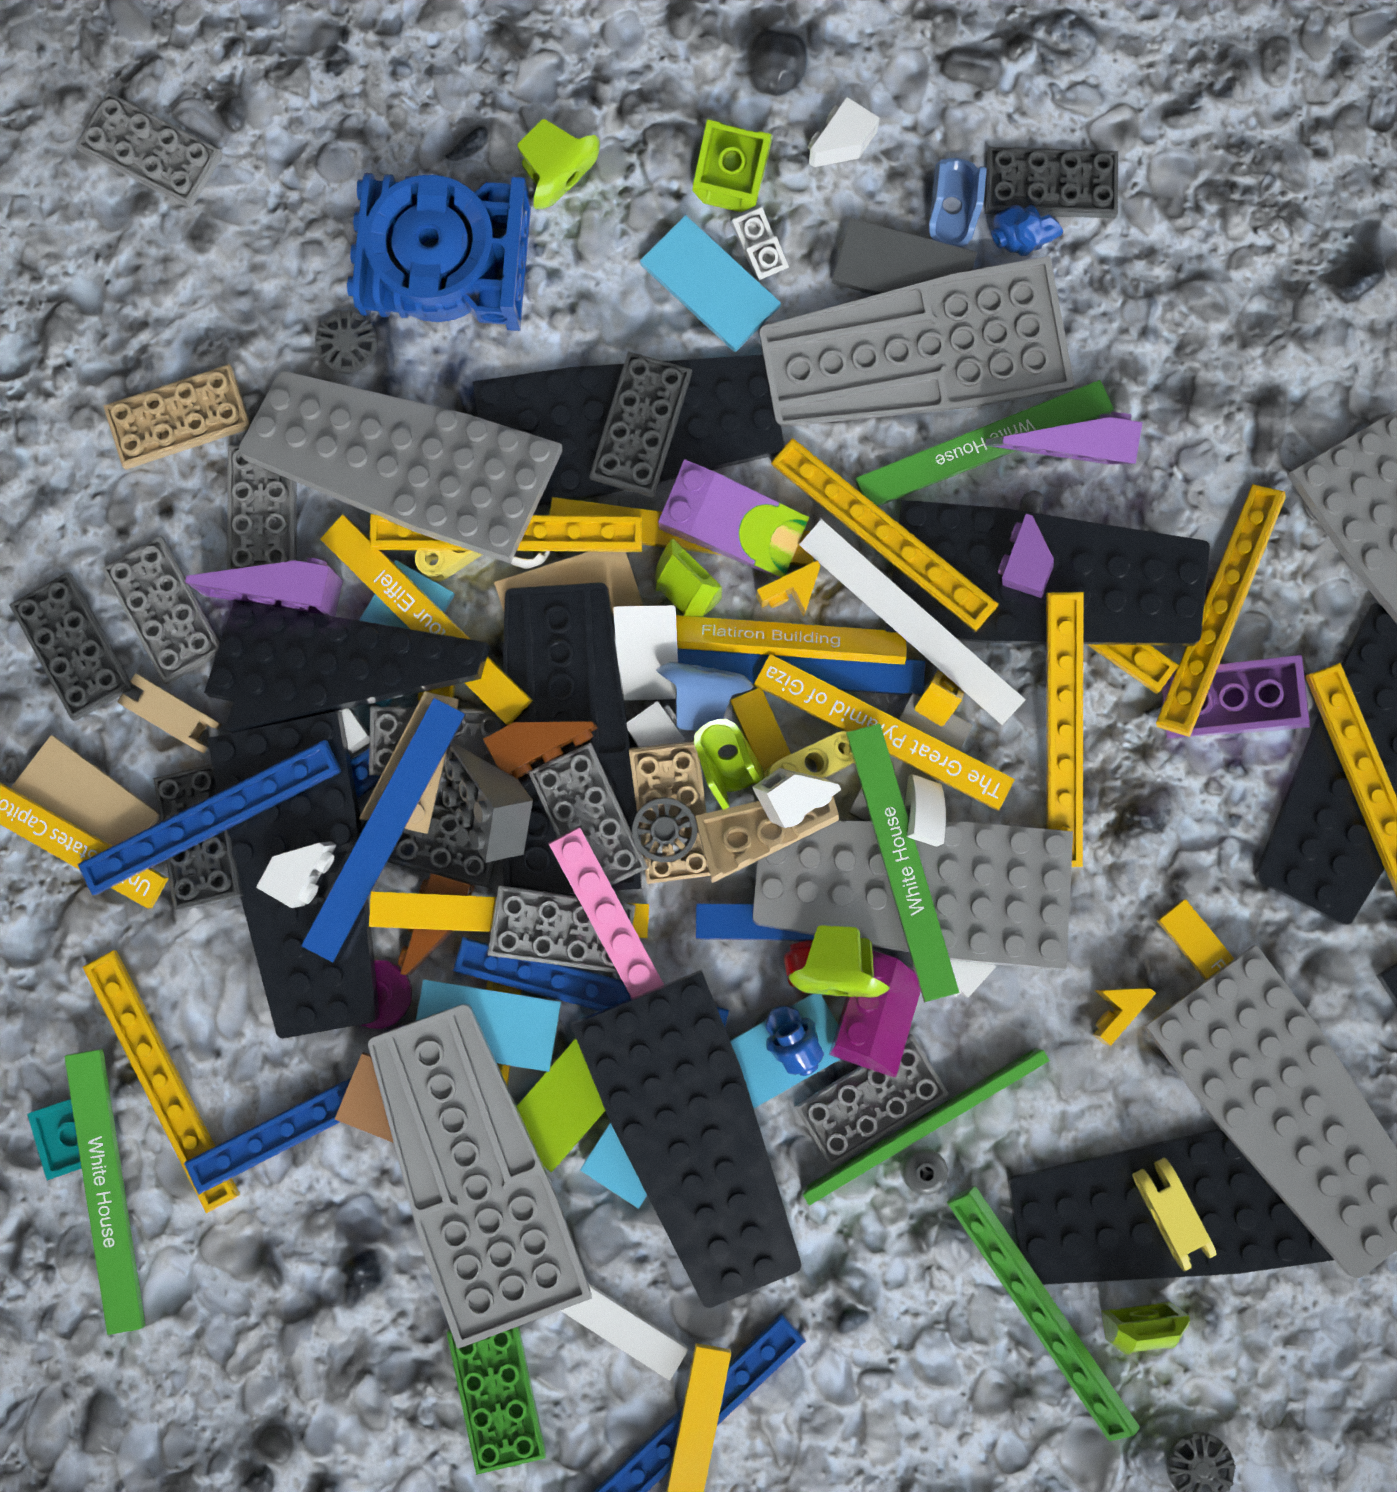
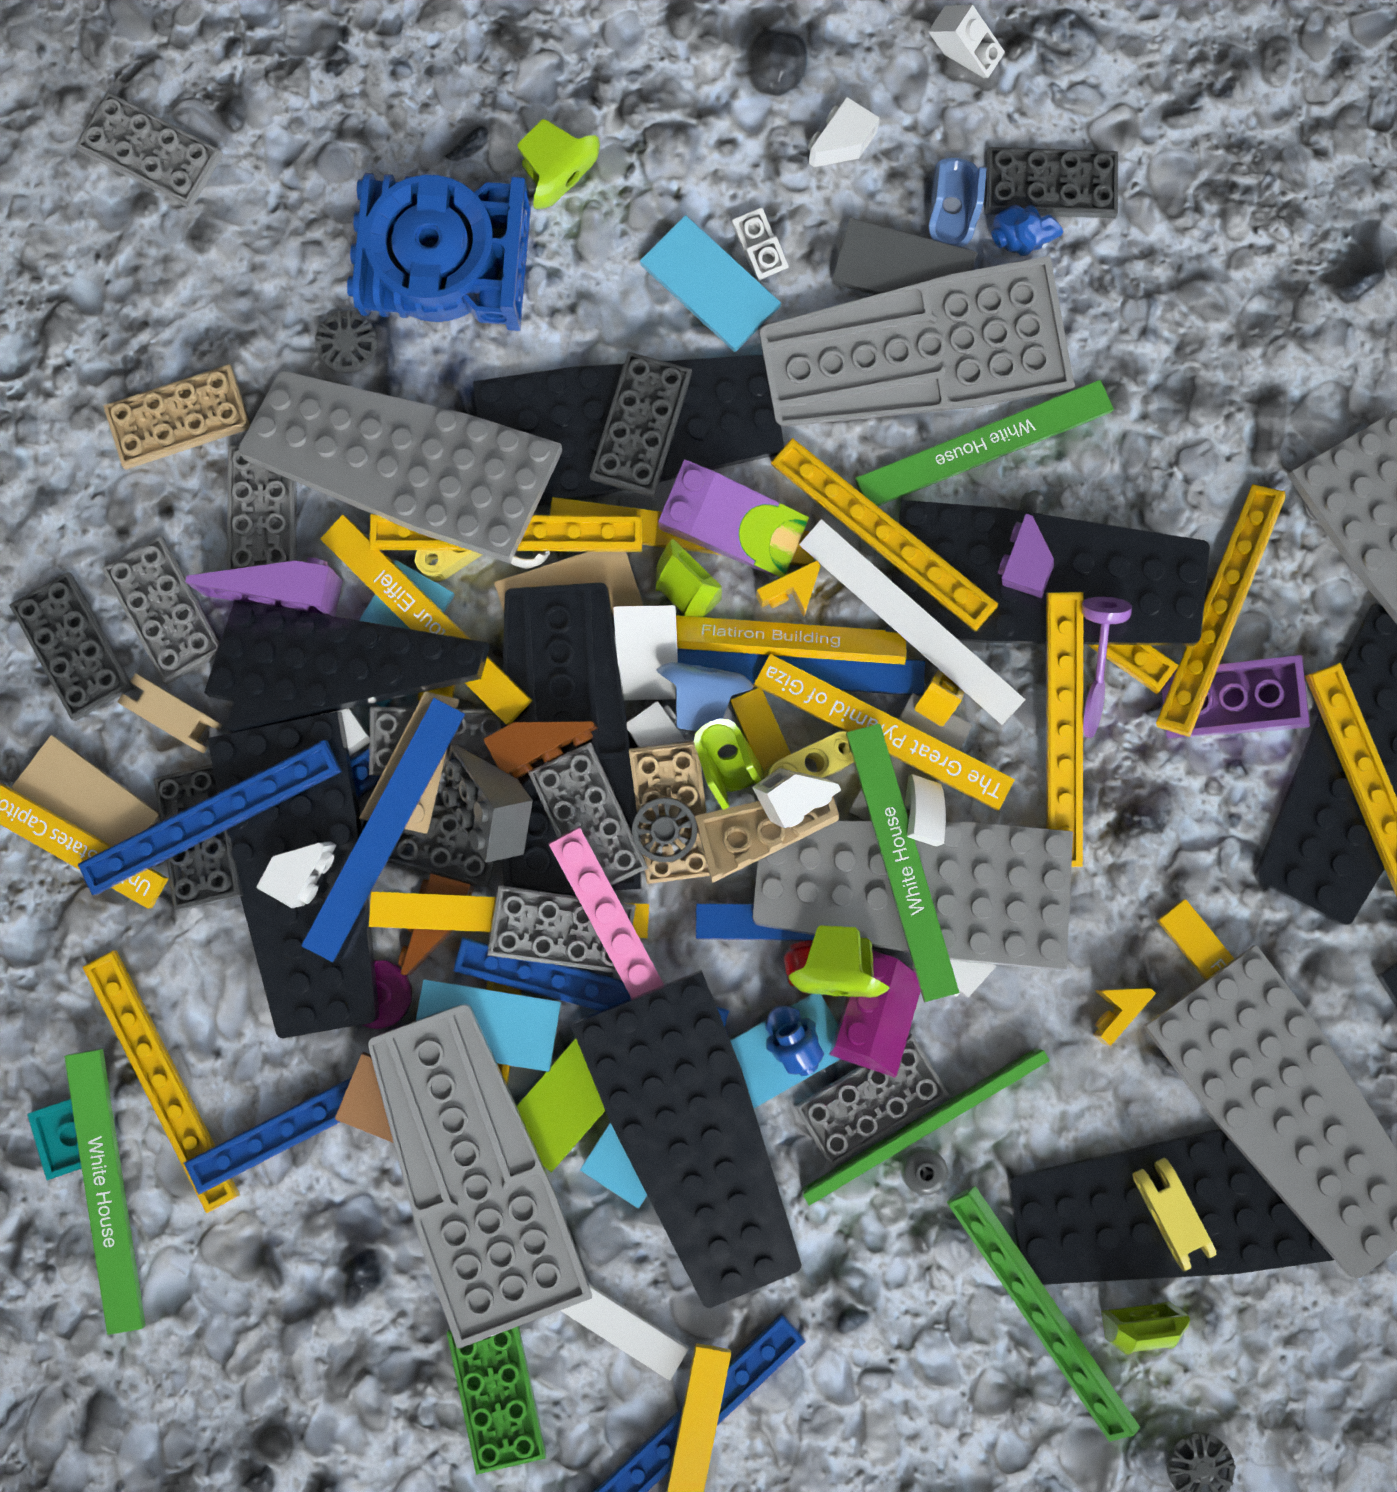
(731, 166): lime slope -> none
(966, 39): none -> white slope
(1104, 440): medium lavender slope -> none
(1105, 612): none -> medium lavender piece

